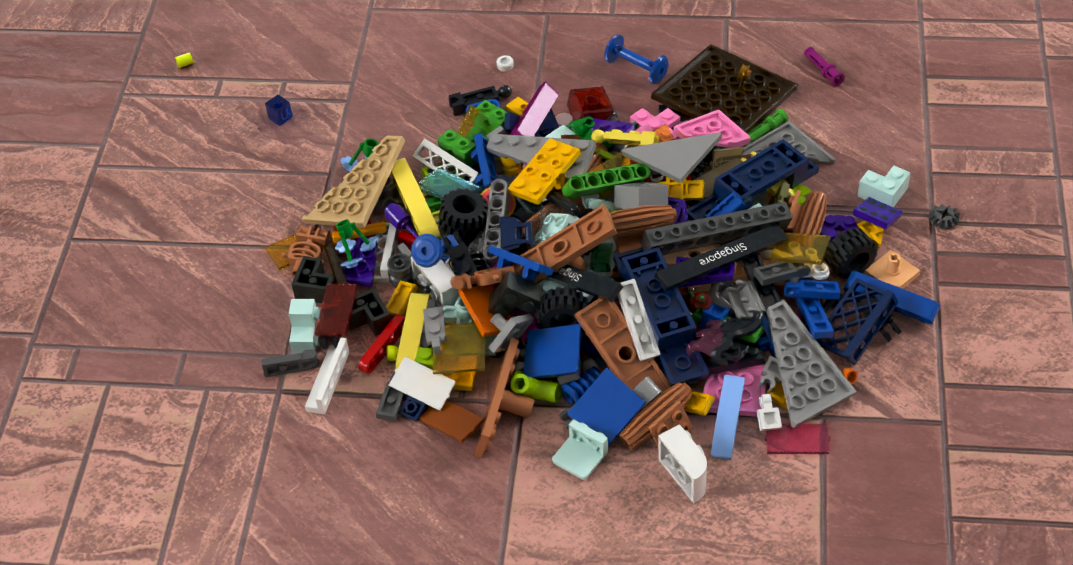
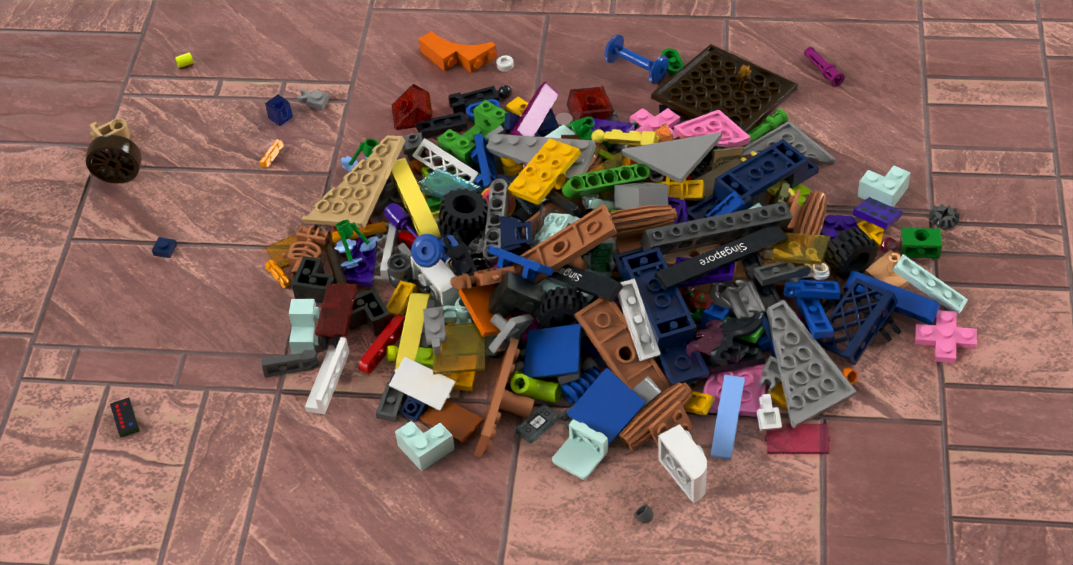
(114, 127): none -> tan pin
(117, 163): none -> dark brown piece
(124, 417): none -> black tile
(164, 247): none -> dark blue plate
(271, 153): none -> light orange axle
(278, 274): none -> light orange axle
(315, 99): none -> light grey plate
(411, 108): none -> clear red slope
(411, 144): none -> dark grey brick
(416, 166): none -> orange hinge
(425, 447): none -> light aqua brick
(441, 124): none -> black hinge
(448, 54): none -> orange arch
(468, 121): clear yellow axle -> none
(537, 423): none -> tile
(644, 514): none -> dark grey hinge
(674, 60): none -> green plate
(891, 245): none -> clear pink hinge
(921, 242): none -> green brick
(930, 284): none -> light aqua tile
(945, 336): none -> bright pink plate

